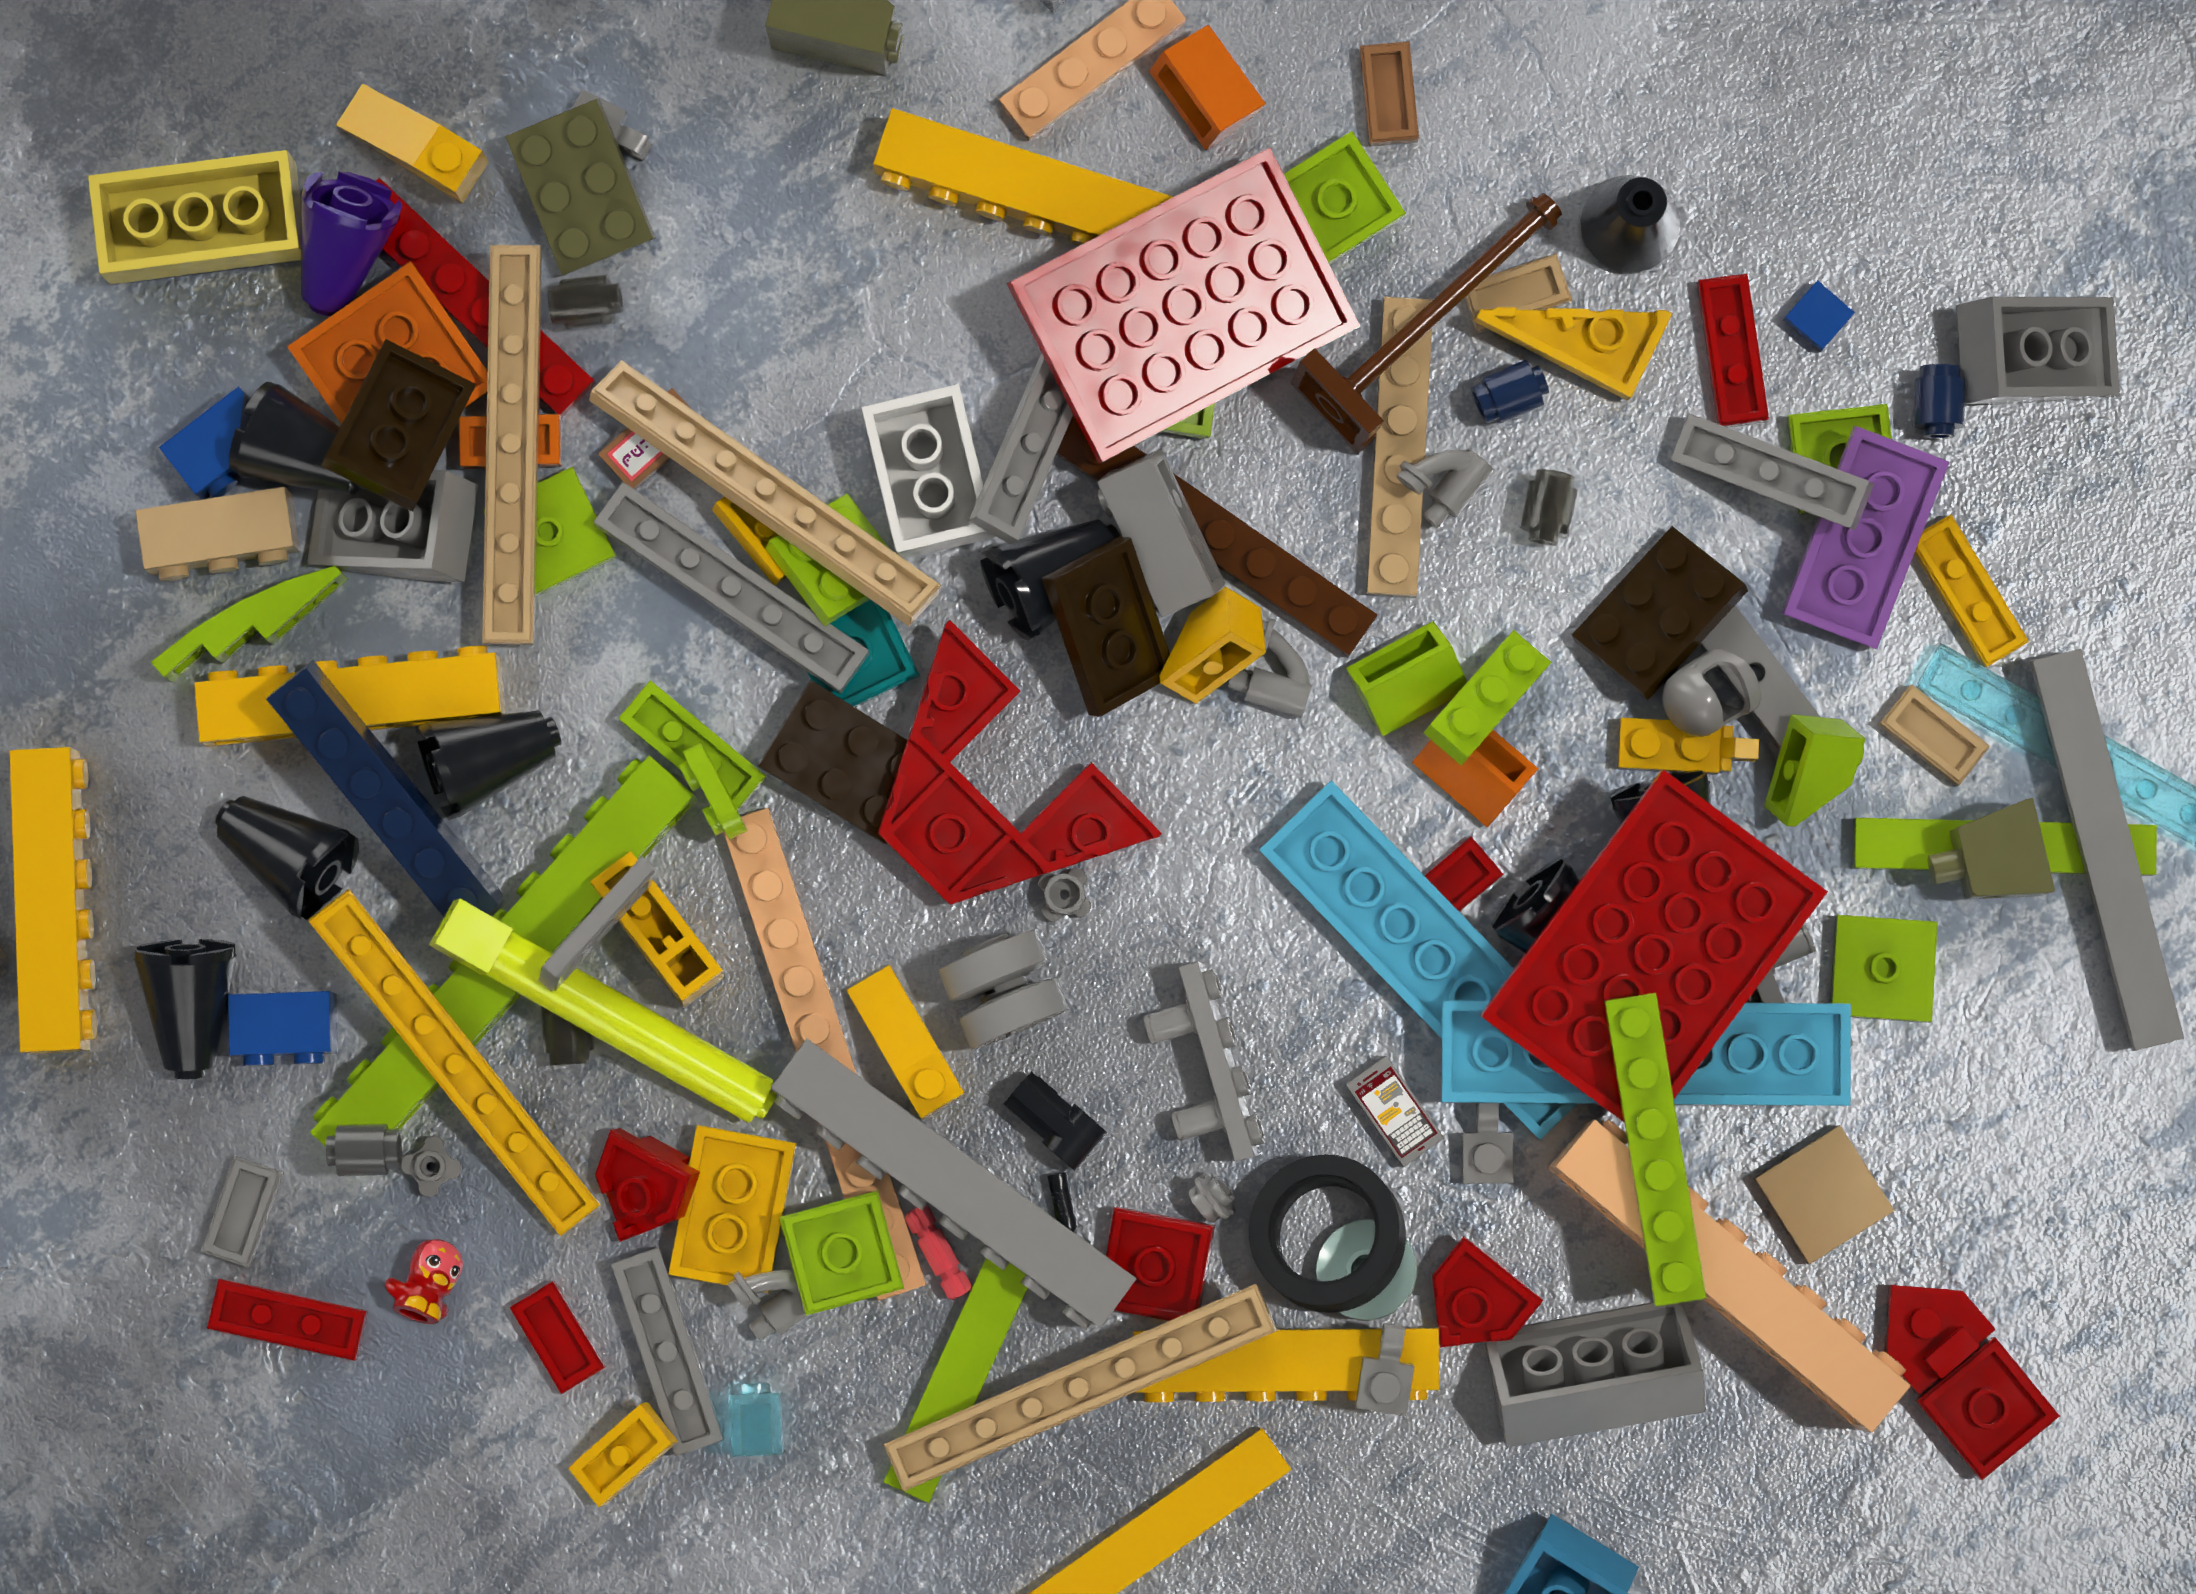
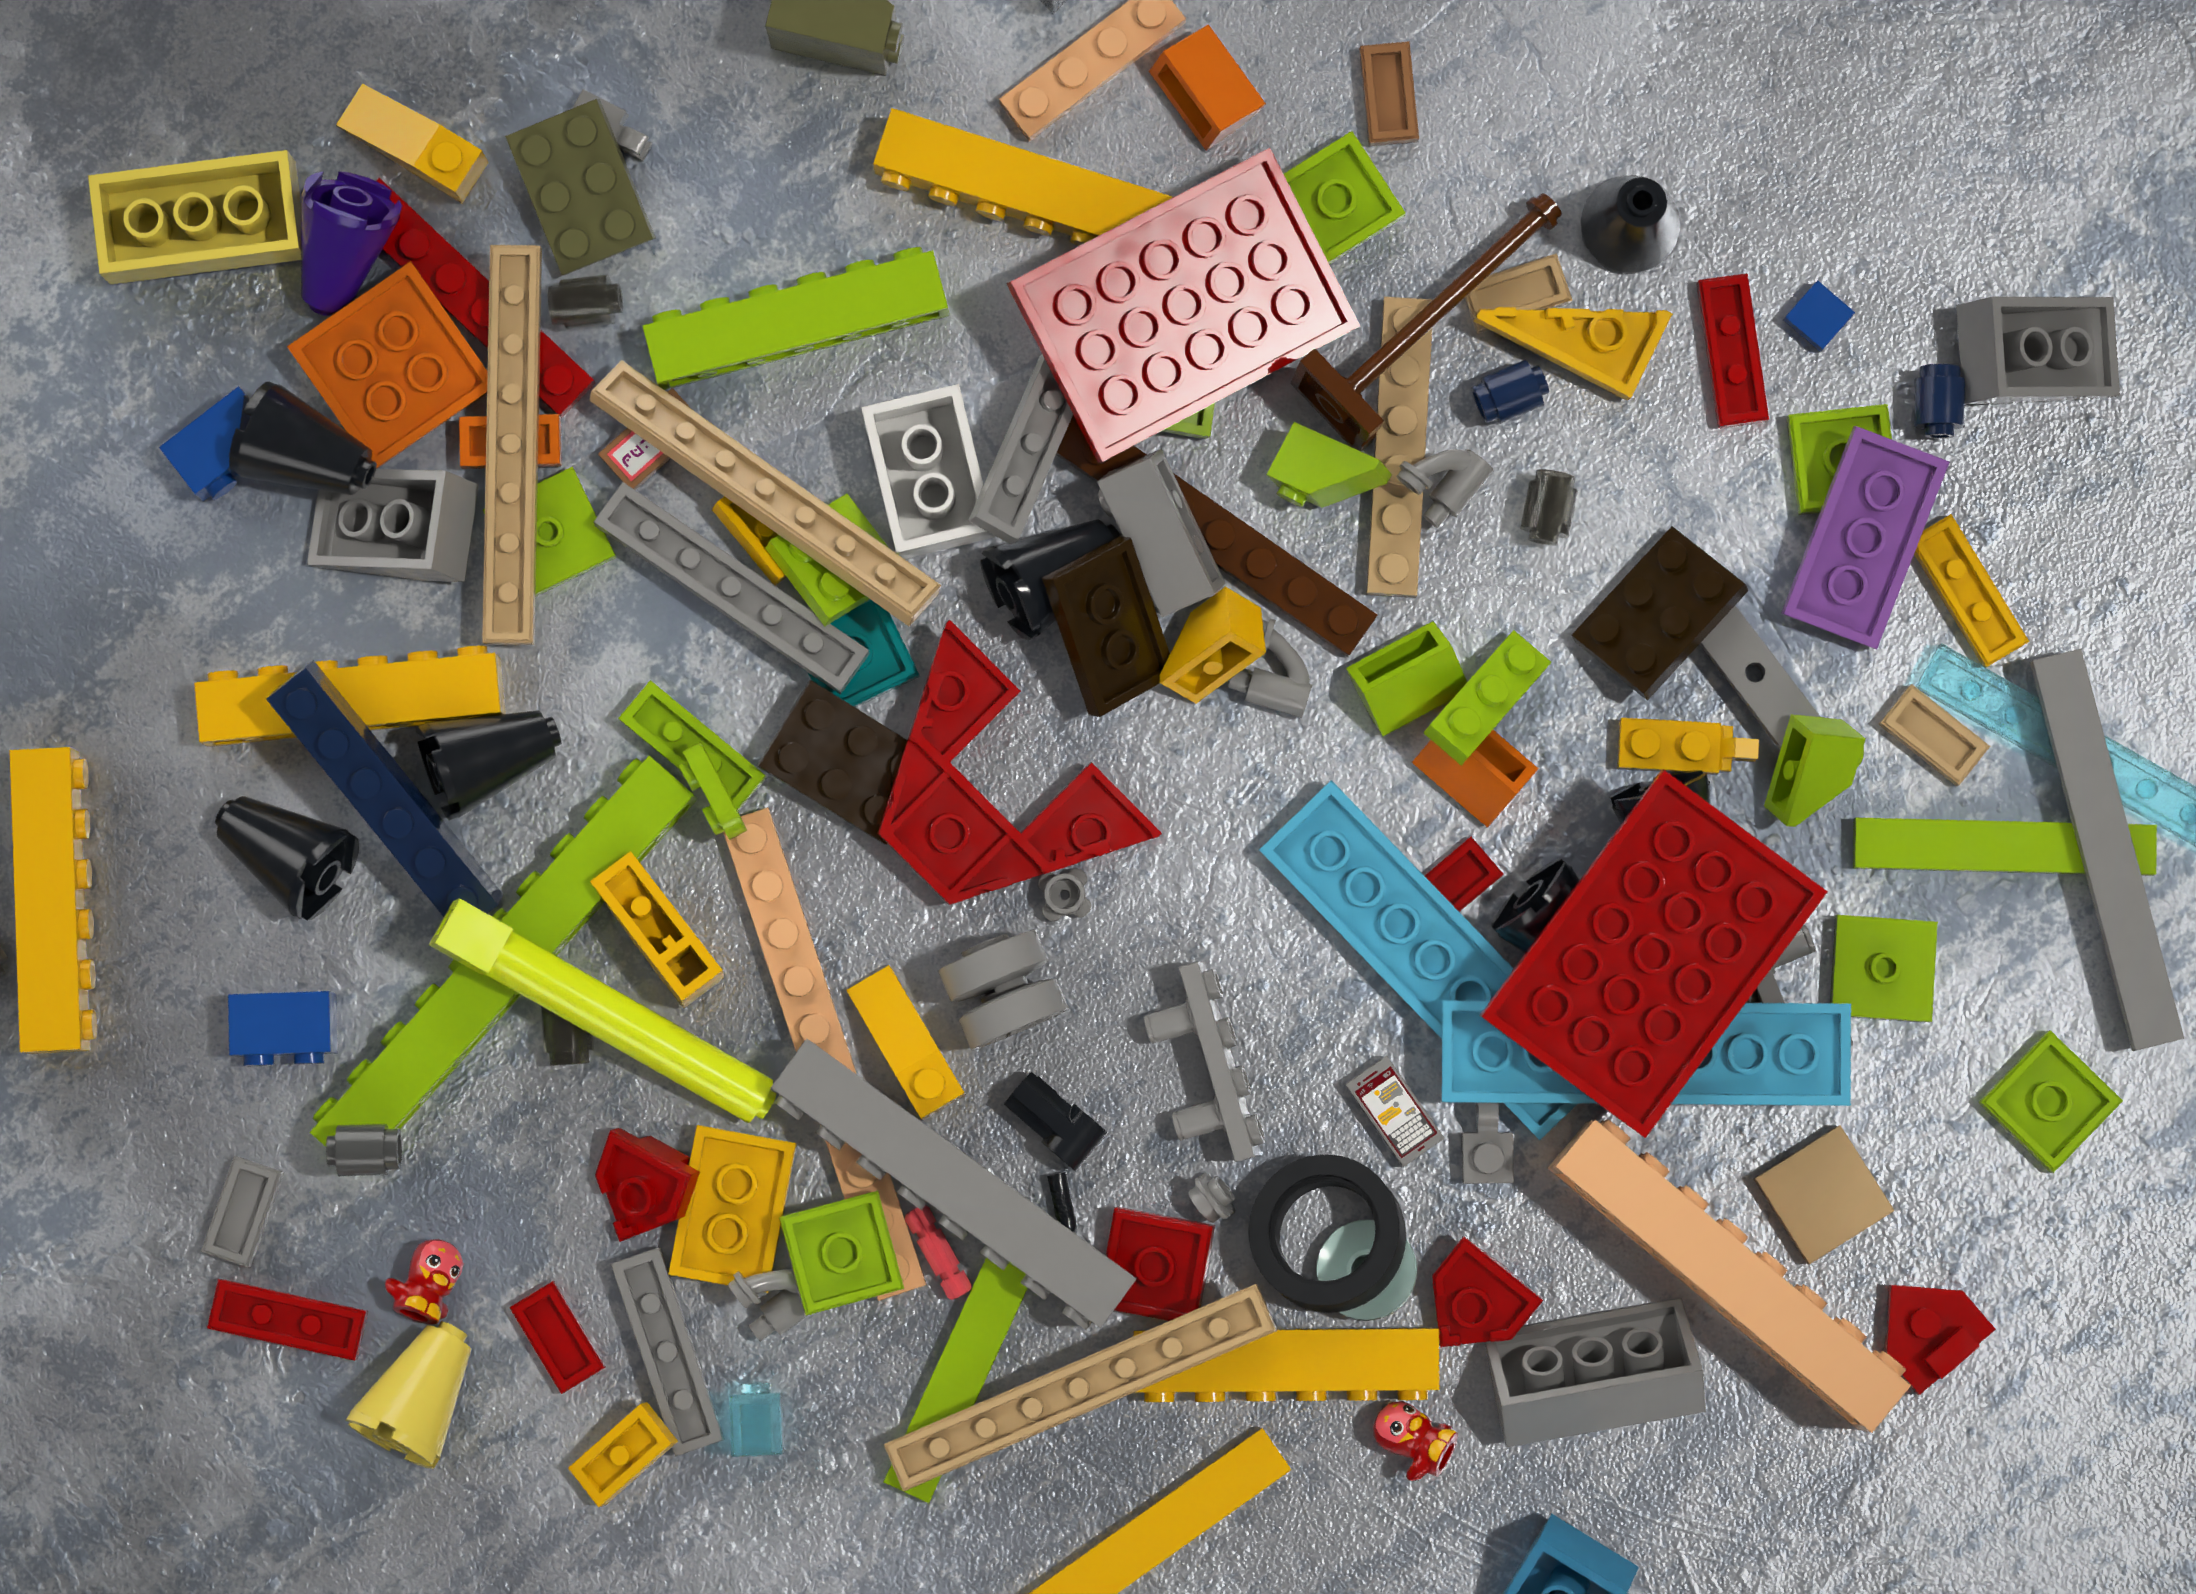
(186, 1000): black cone -> none
(218, 533): tan brick -> none
(268, 612): lime slope -> none
(398, 425): dark brown plate -> none
(416, 1396): none -> light yellow cone
(445, 1169): light grey plate -> none
(454, 1062): yellow tile -> none
(597, 924): light grey tile -> none
(795, 319): none -> lime brick
(1322, 469): none -> lime slope
(1385, 1380): light grey plate -> none
(1410, 1433): none -> animal
(1655, 1149): lime plate -> none
(1694, 704): light grey helmet -> none
(1772, 471): light grey plate -> none
(1987, 1408): red plate -> none
(1997, 856): olive torso -> none
(2050, 1101): none -> lime tile

